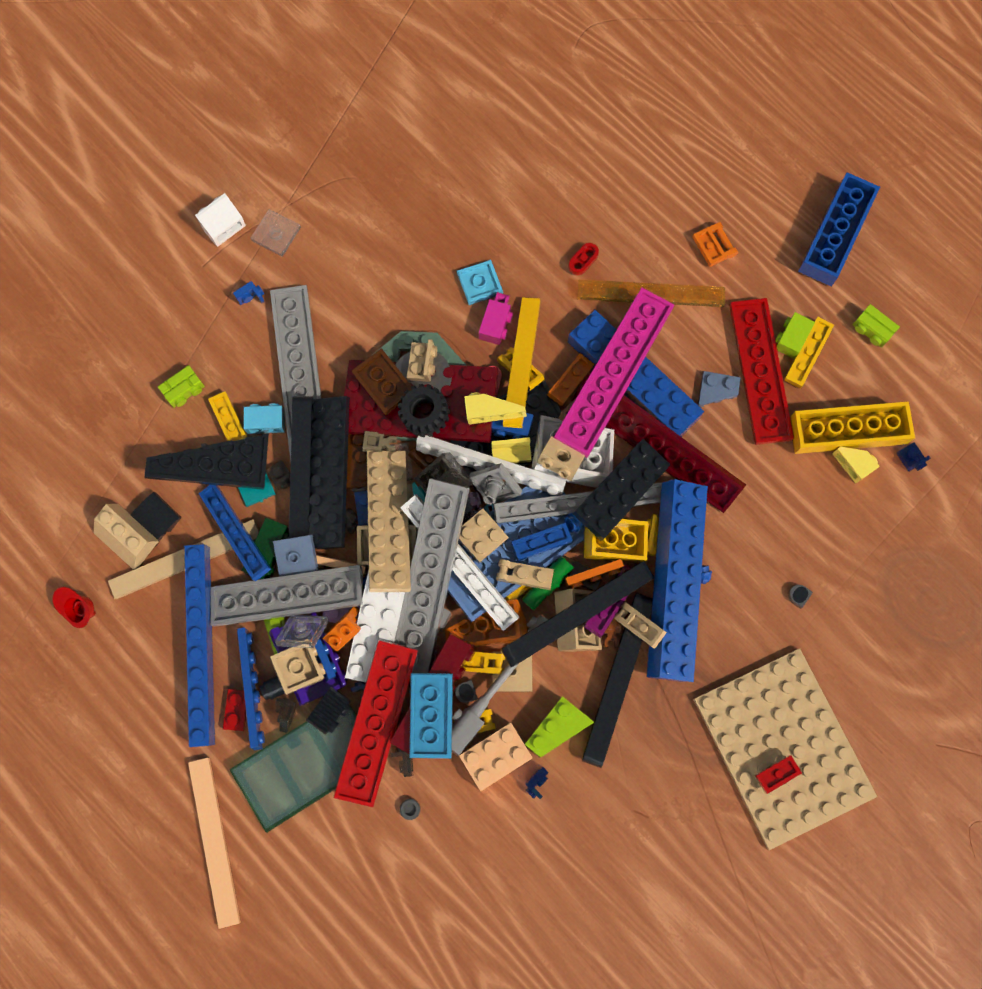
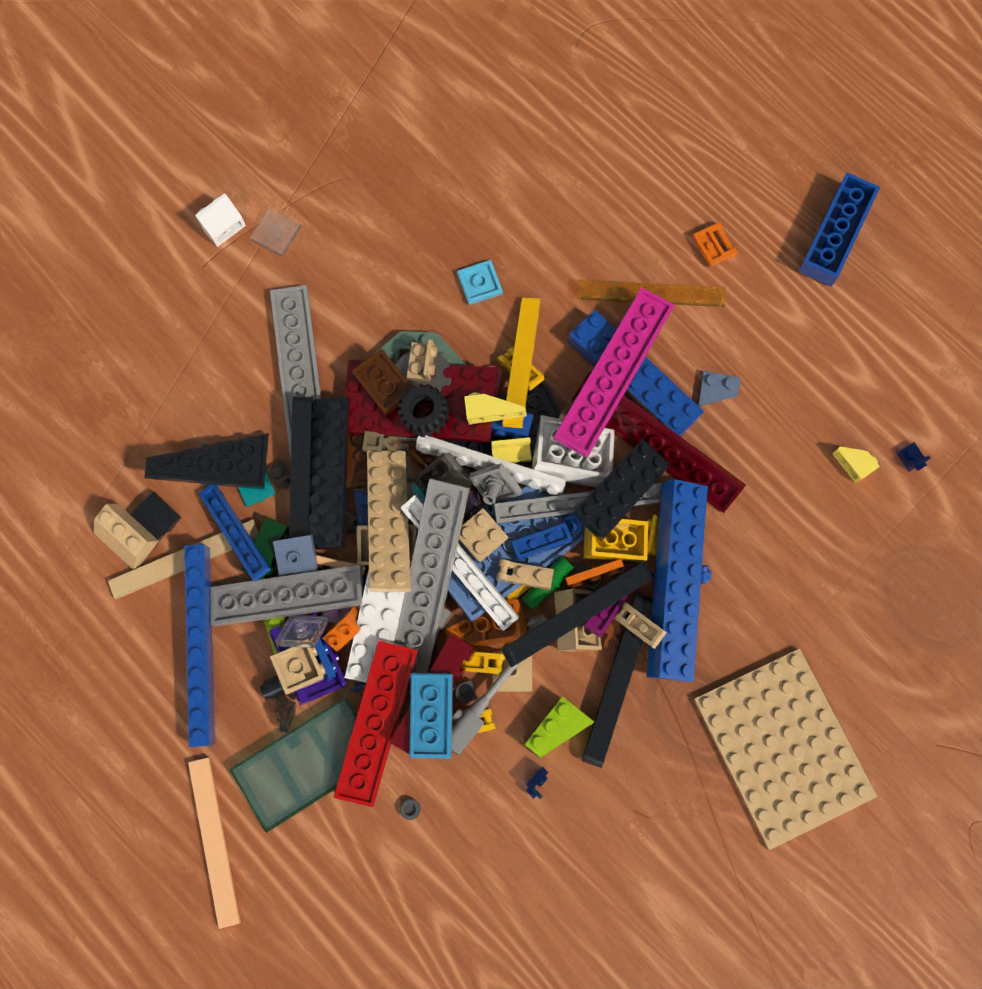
(73, 607): red piece -> none
(181, 387): lime brick -> none
(227, 417): yellow plate -> none
(235, 711): red plate -> none
(247, 292): blue bracket -> none
(252, 696): blue plate -> none
(264, 419): medium azure brick -> none
(329, 710): black brick -> none
(406, 764): clear smoke bracket -> none
(495, 756): light nougat brick -> none
(496, 319): dark pink brick -> none
(557, 450): tan brick -> none
(570, 379): orange plate -> none
(582, 259): red plate -> none
(761, 371): red plate -> none
(778, 774): red plate -> none
(794, 336): lime brick -> none
(799, 595): tile -> none
(809, 353): yellow plate -> none
(852, 427): yellow brick -> none
(875, 326): lime brick -> none

